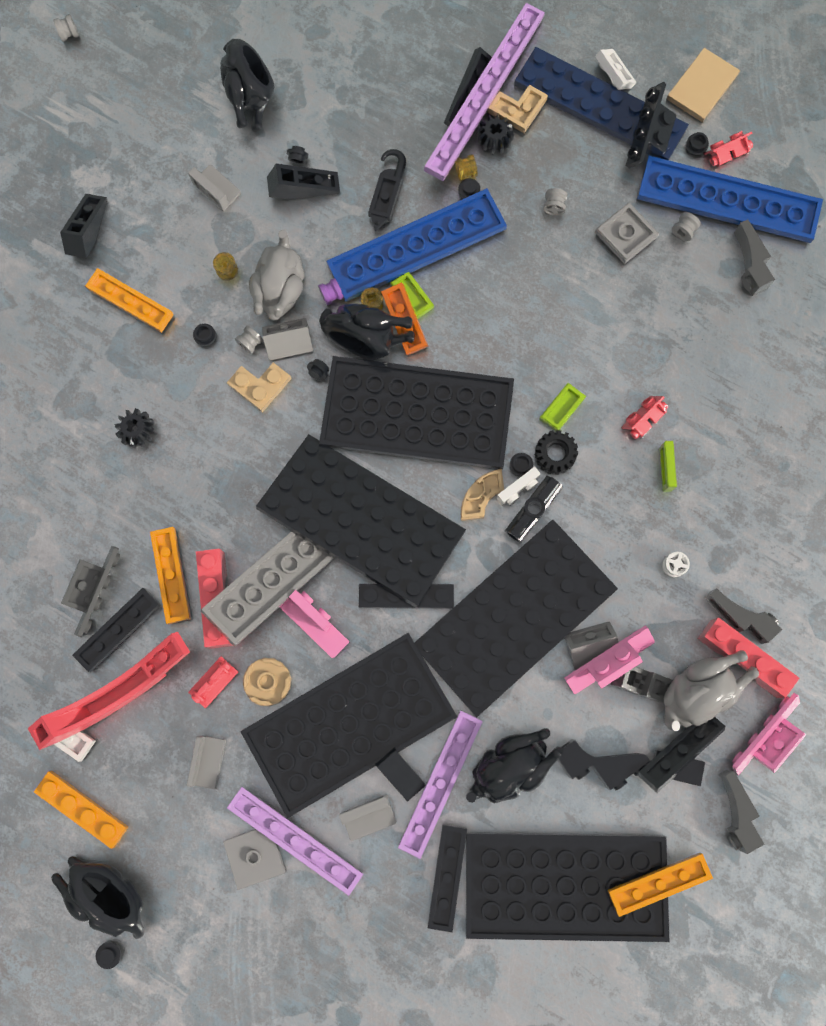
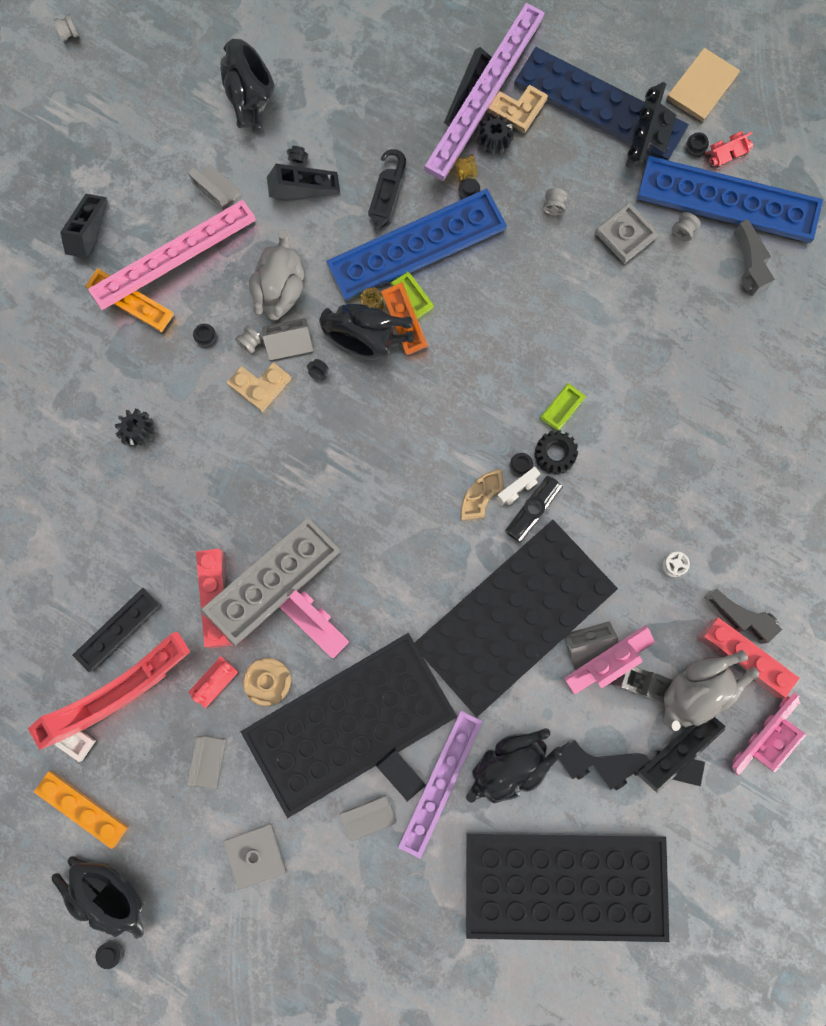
(86, 587): dark grey bracket -> none
(170, 575): light orange plate -> none
(171, 255): none -> bright pink plate
(228, 271): clear yellow wheel -> none
(295, 841): lavender plate -> none
(330, 291): medium lavender wheel -> none
(361, 520): black plate -> none
(417, 412): black plate -> none
(437, 597): black plate -> none
(447, 878): black plate -> none
(615, 69): white plate -> none
(653, 409): coral hinge -> none
(660, 884): light orange plate -> none
(668, 469): lime tile -> none
(742, 831): dark grey slope -> none

